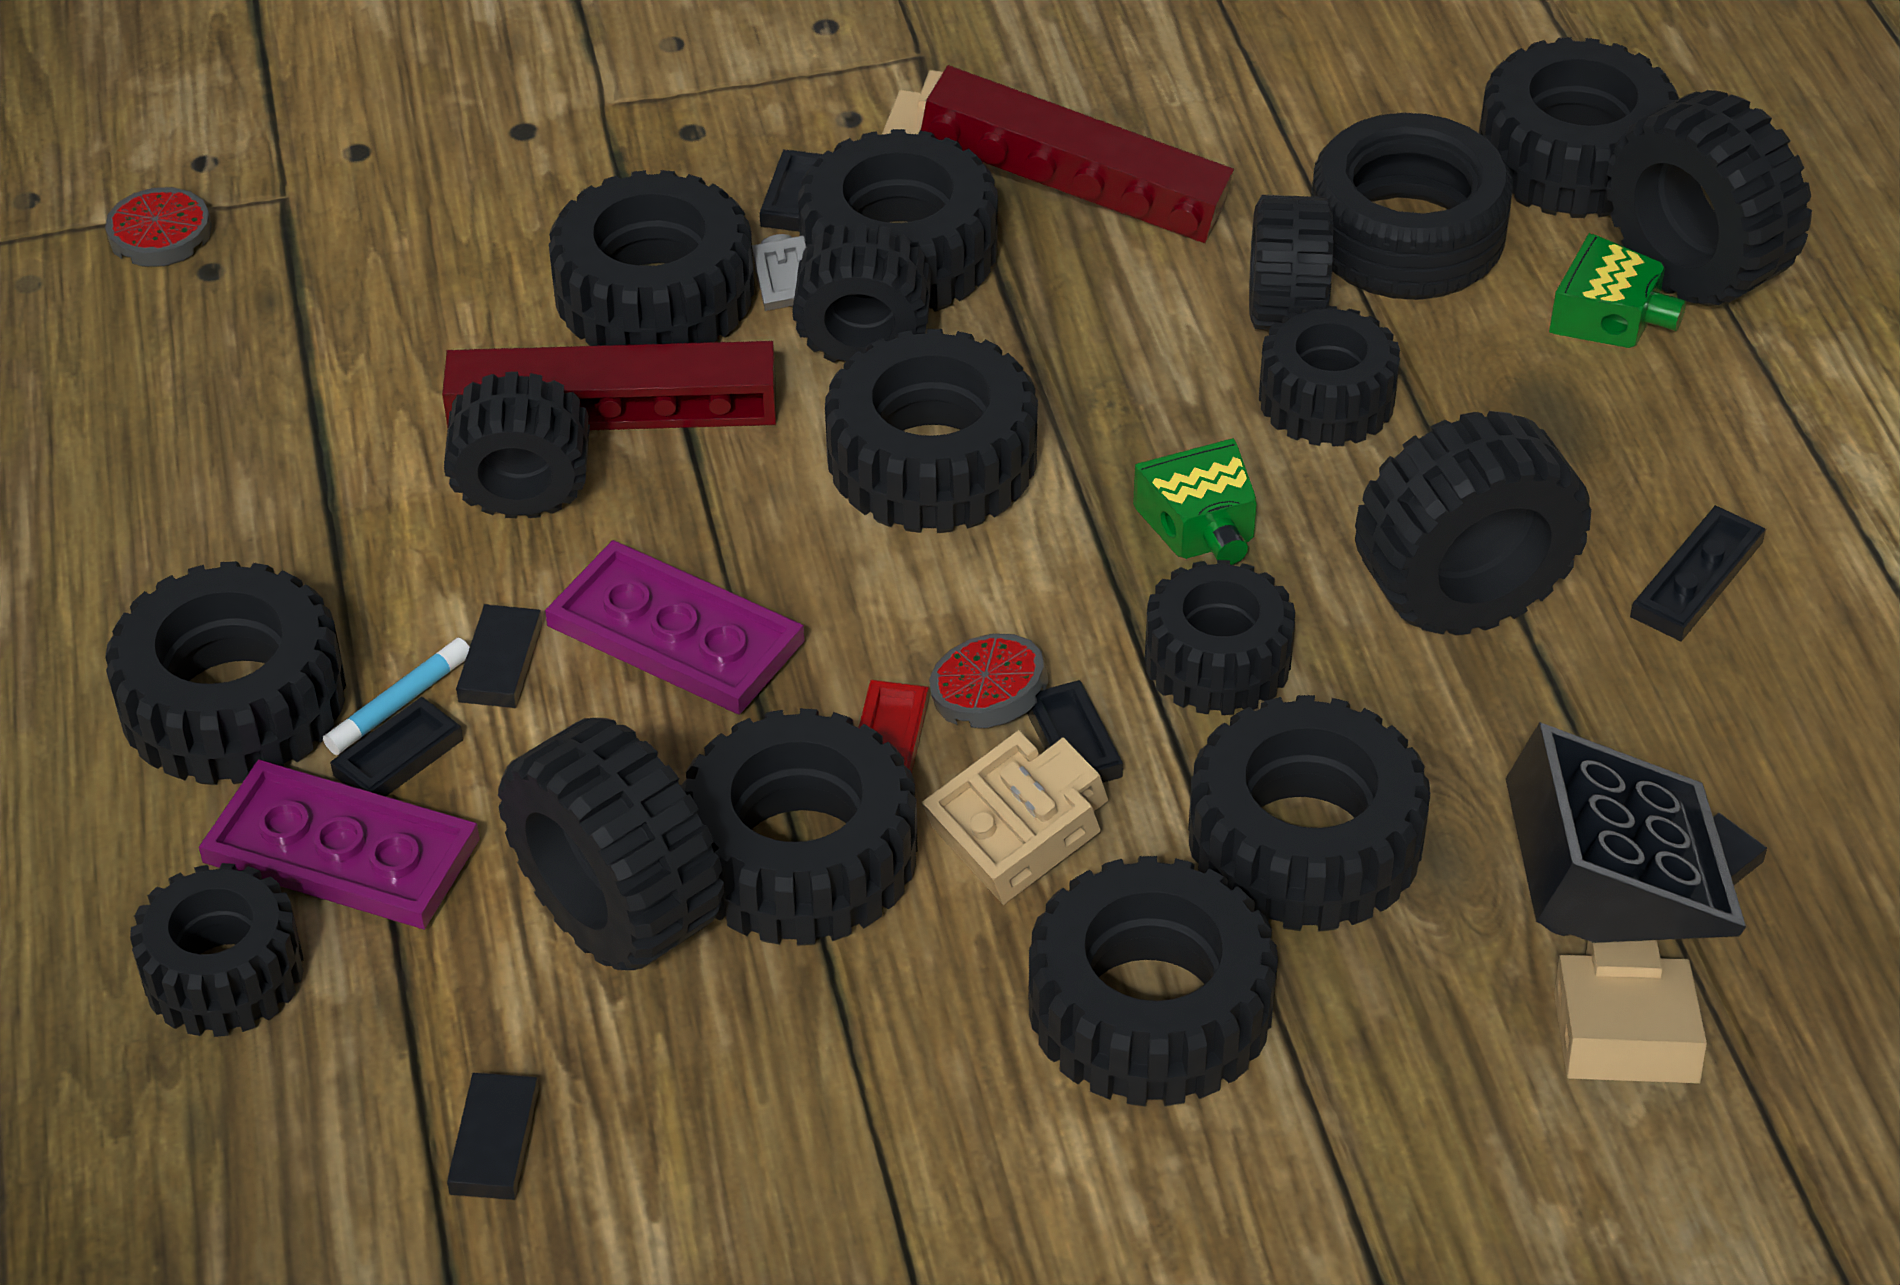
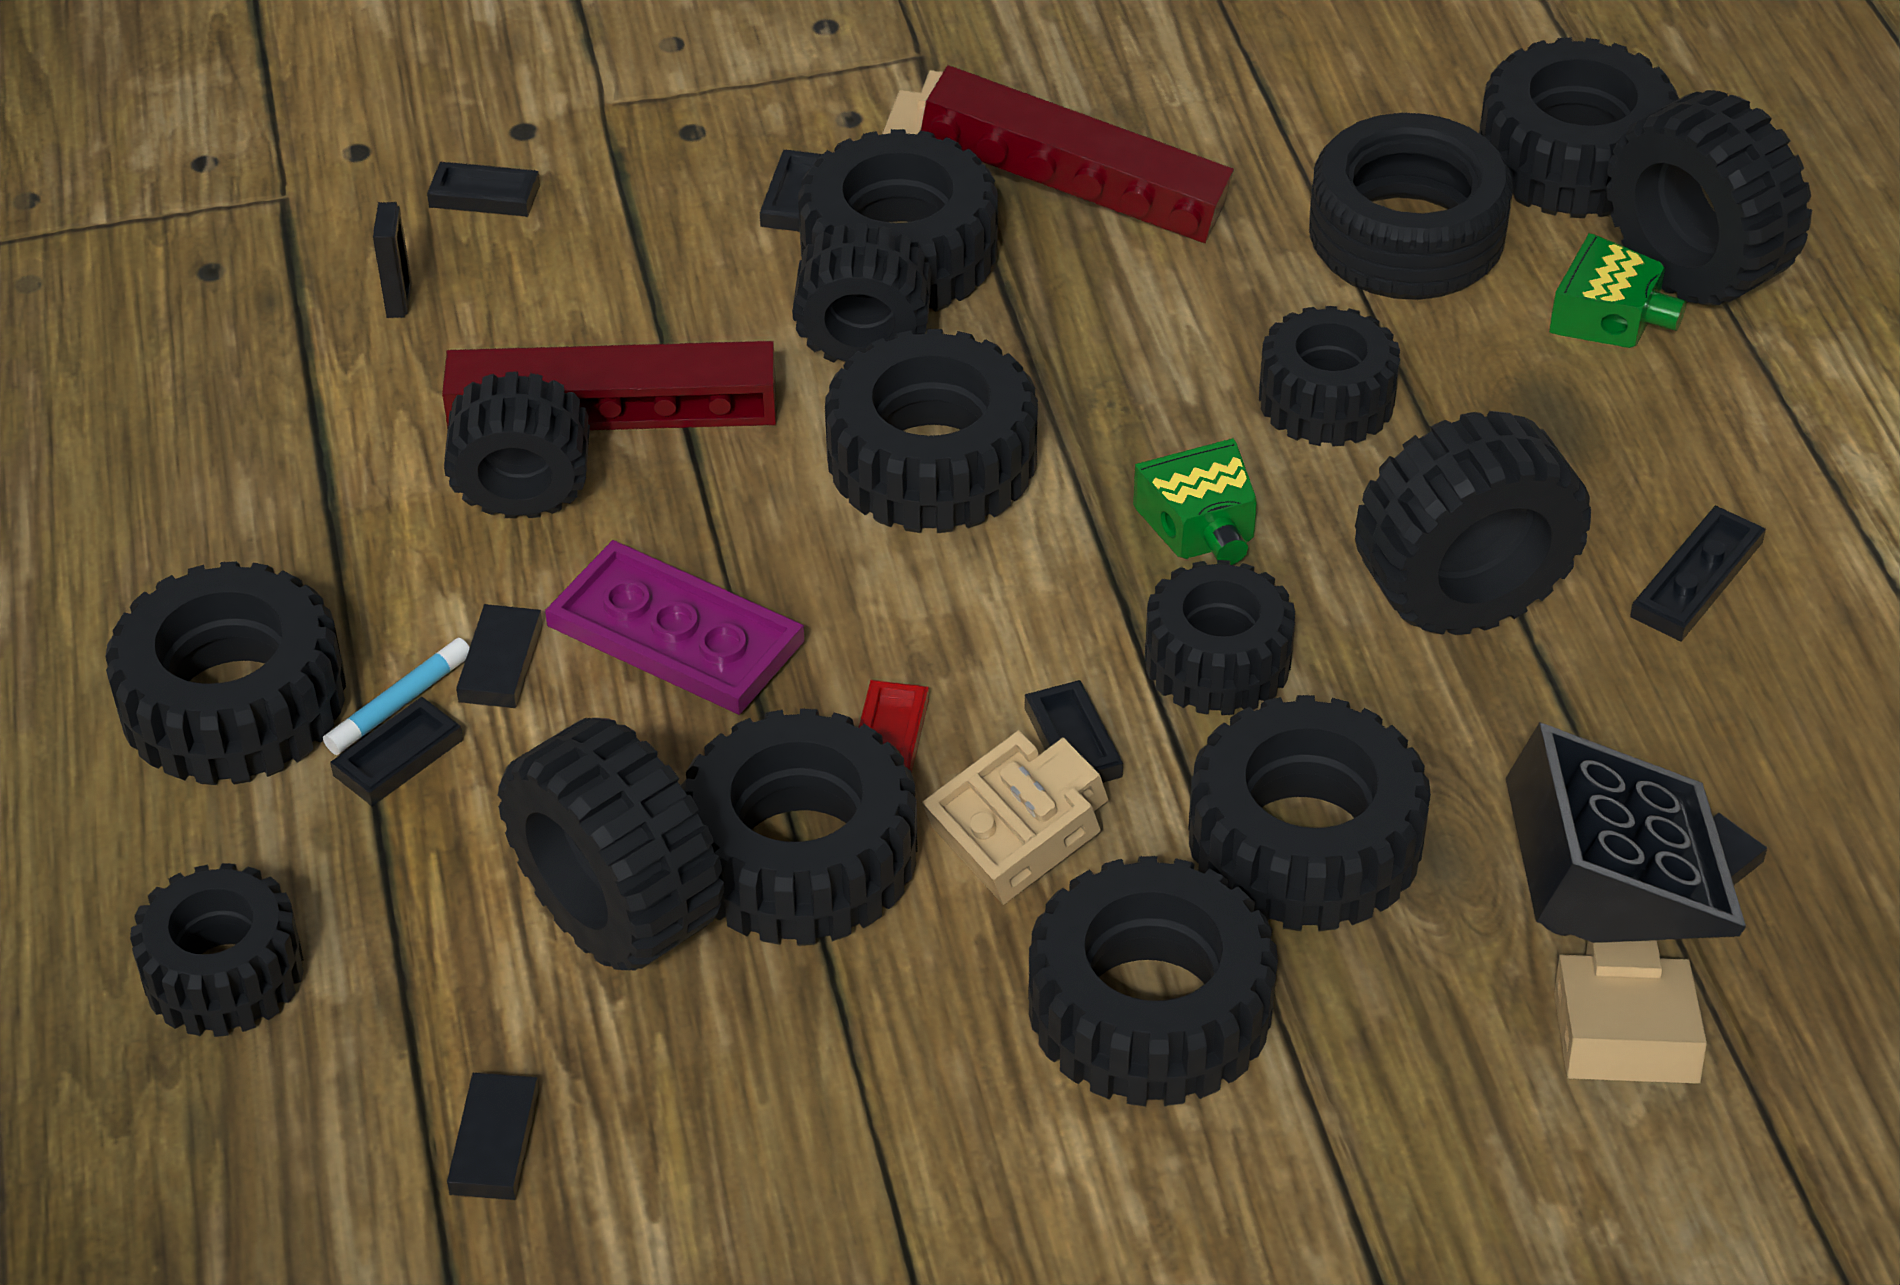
(158, 226): tile -> none
(341, 843): magenta plate -> none
(392, 259): none -> black tile
(483, 189): none -> black tile
(647, 221): black tyre -> none
(777, 268): light grey bracket -> none
(988, 680): tile -> none
(1289, 257): black tyre -> none

